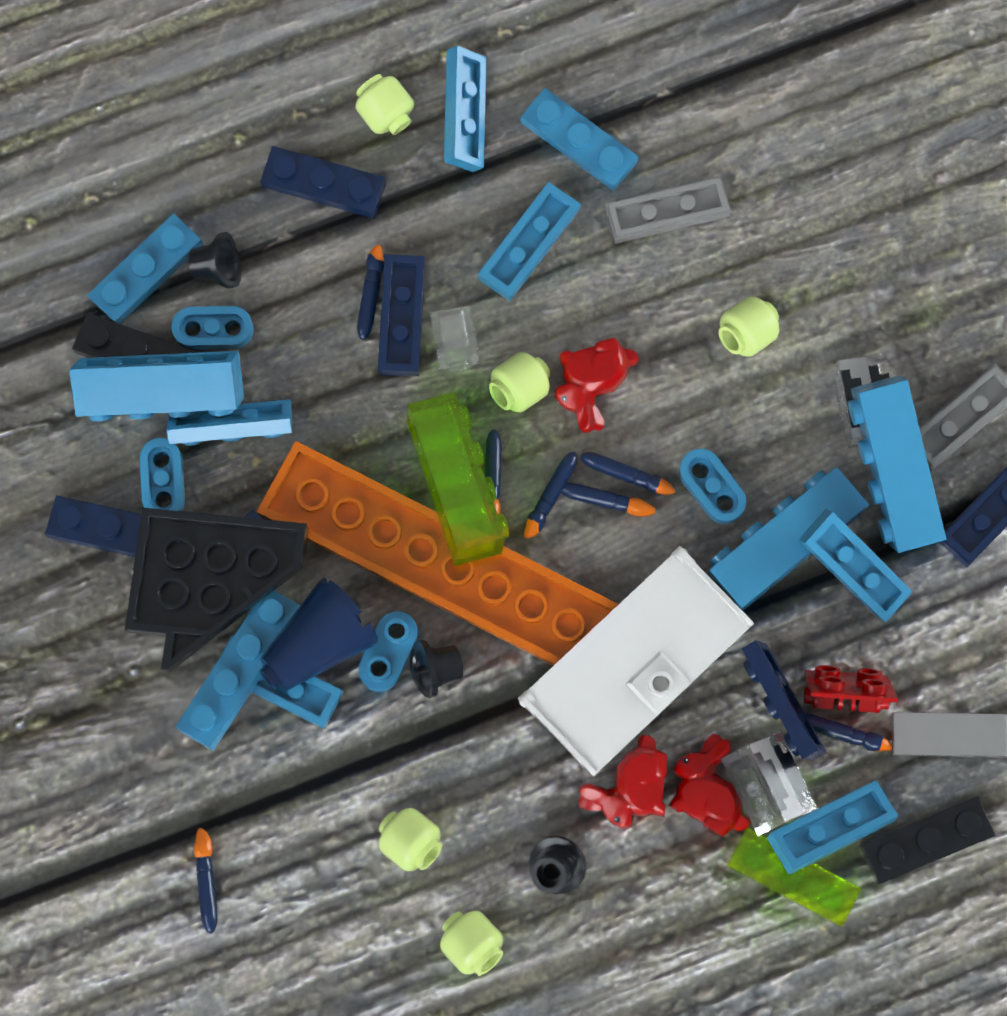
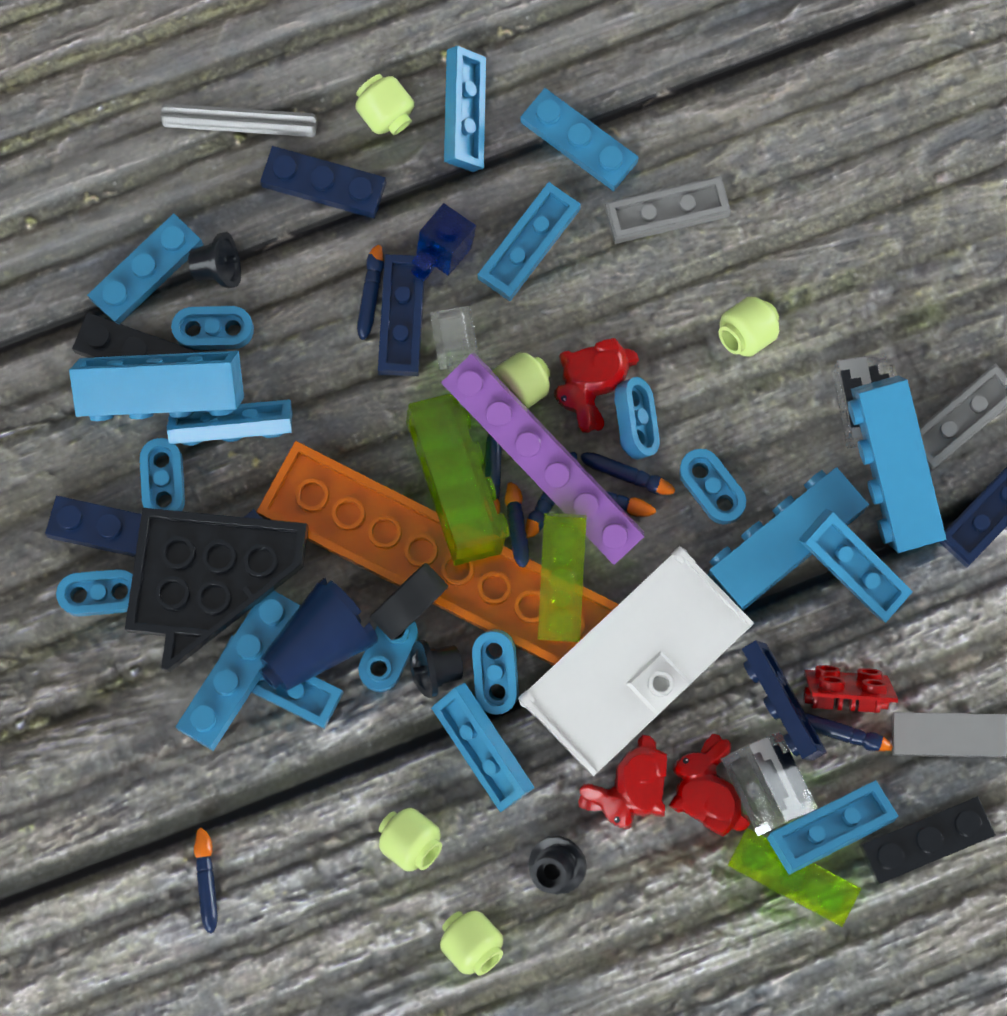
(100, 592): none -> dark azure plate
(239, 120): none -> light grey axle
(409, 601): none -> black tyre
(443, 242): none -> clear blue brick
(482, 747): none -> dark azure plate
(495, 670): none -> dark azure plate
(513, 500): none -> dark blue piece
(542, 457): none -> medium lavender brick
(562, 577): none -> clear neon green plate
(637, 418): none -> dark azure plate

